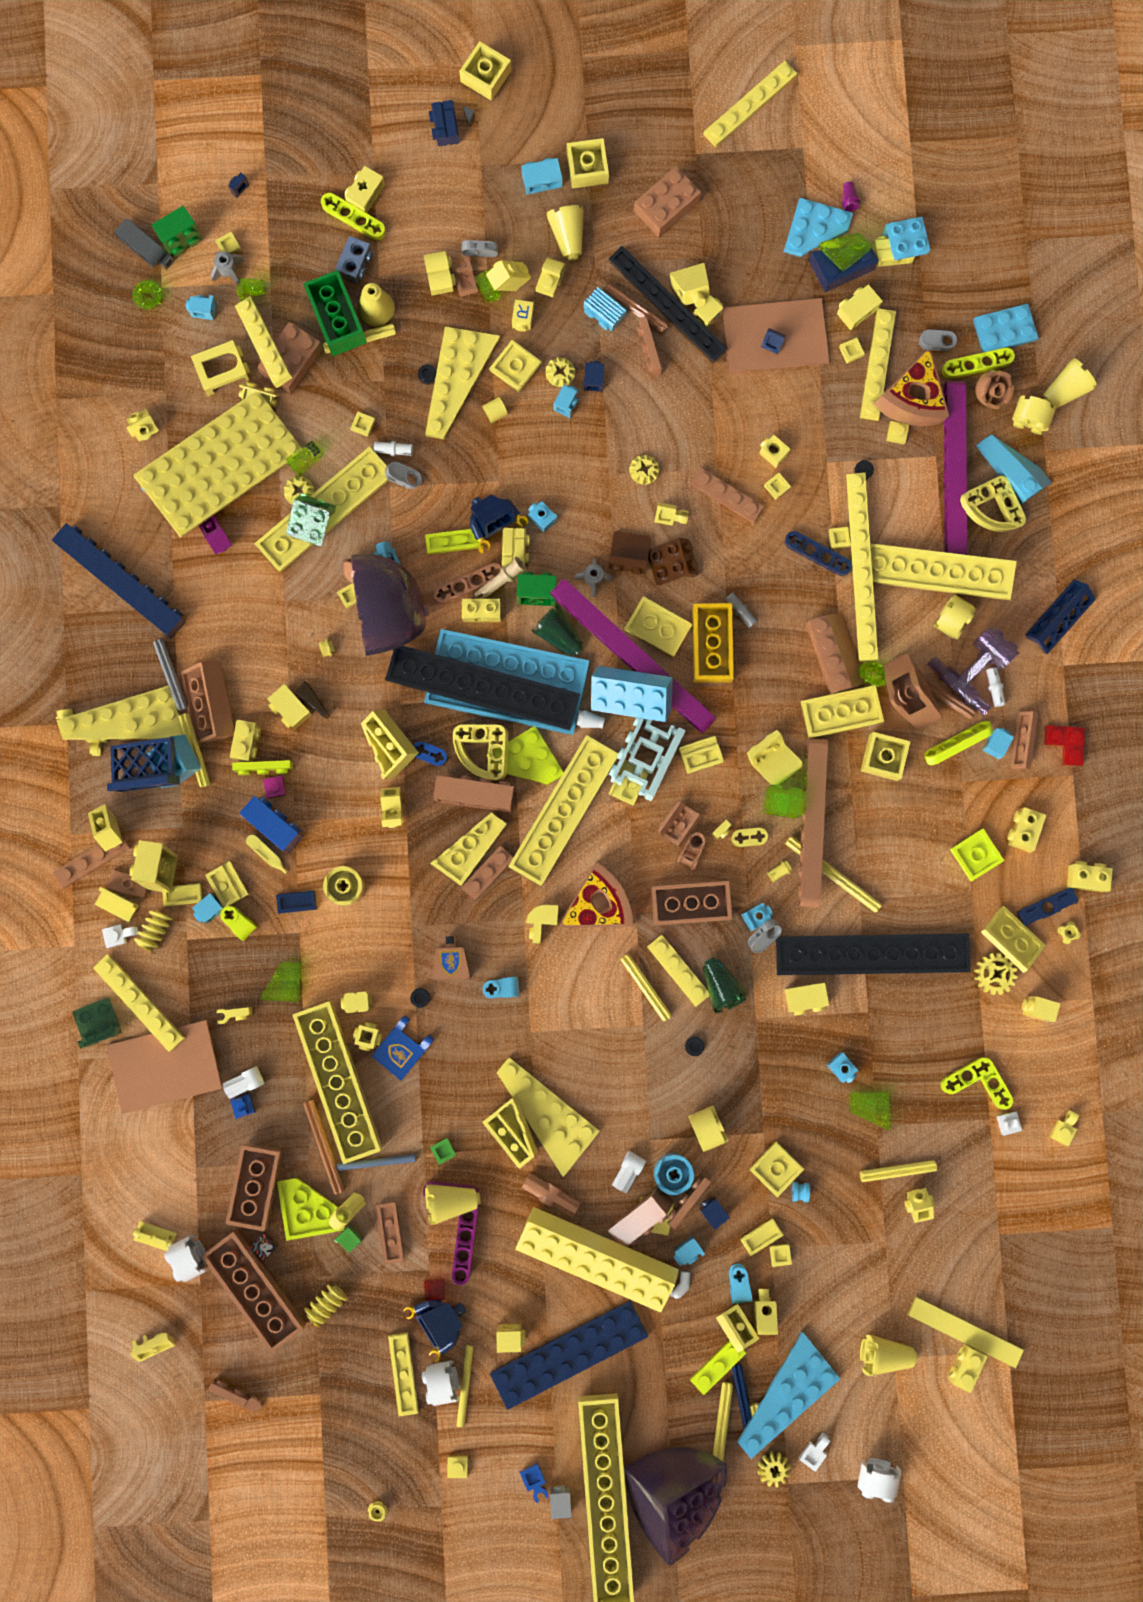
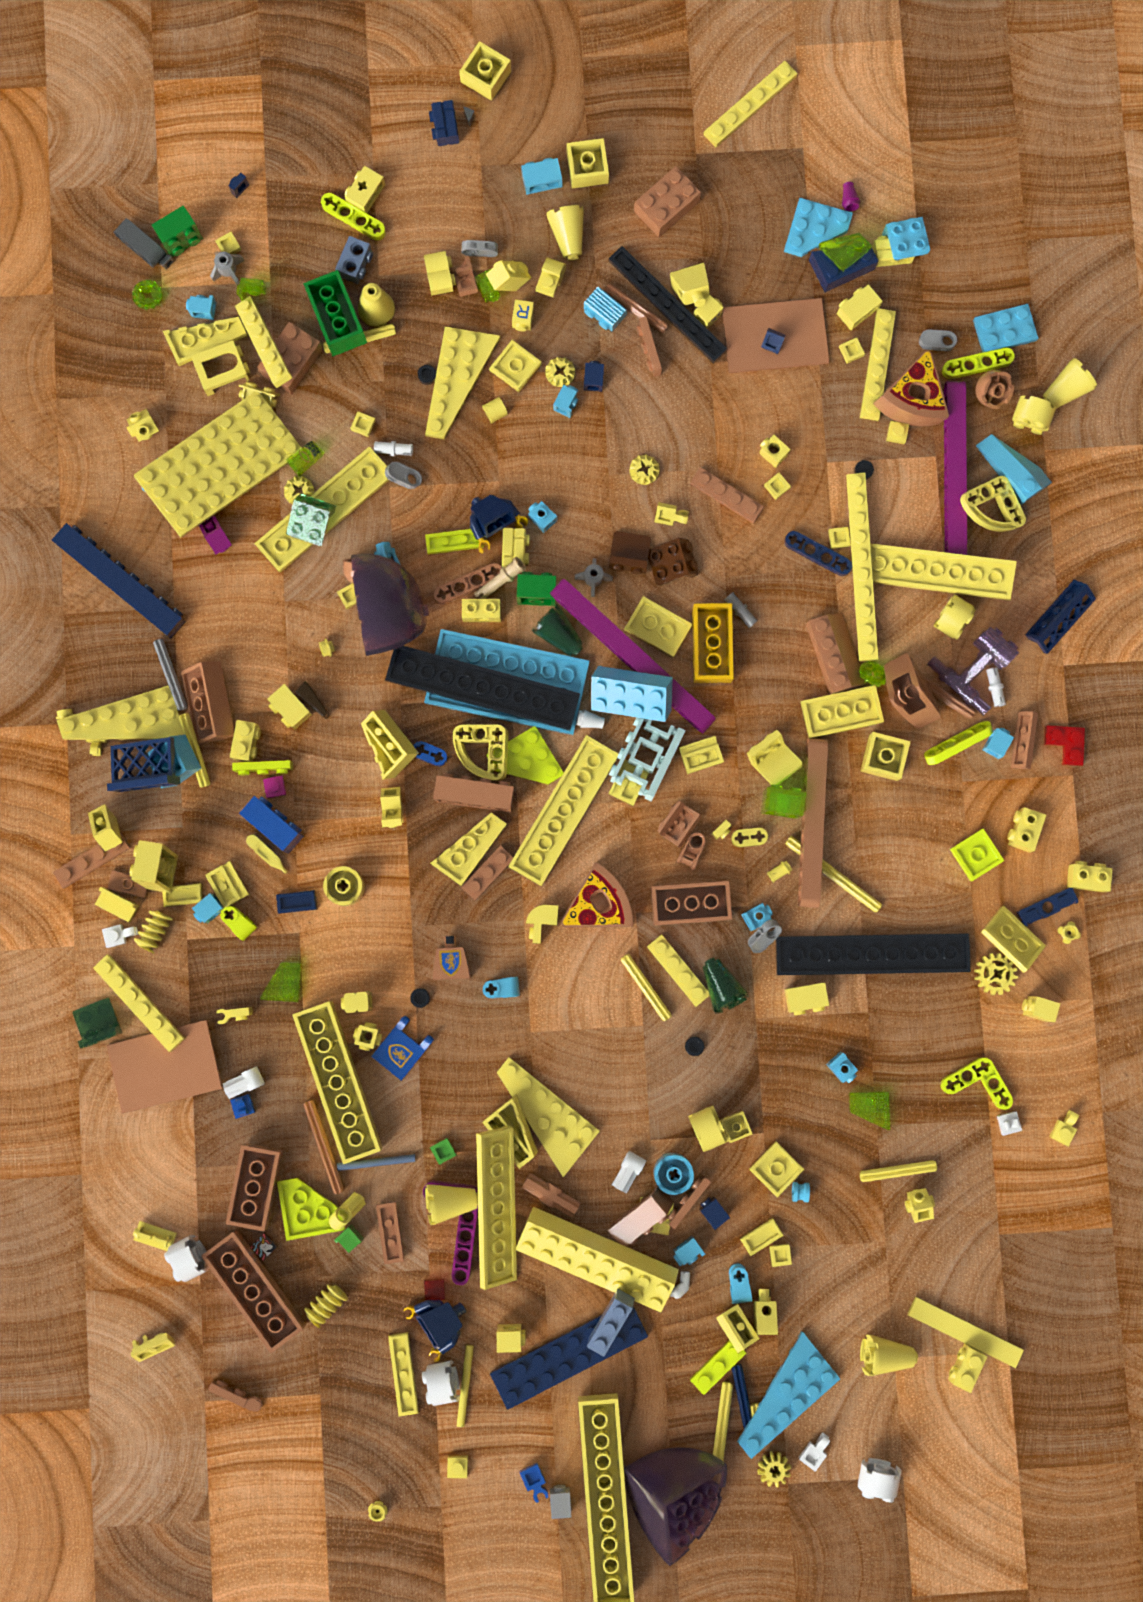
(193, 340): none -> light yellow wing
(496, 1207): none -> light yellow plate
(610, 1322): none -> sand blue brick
(736, 1126): none -> light yellow piece

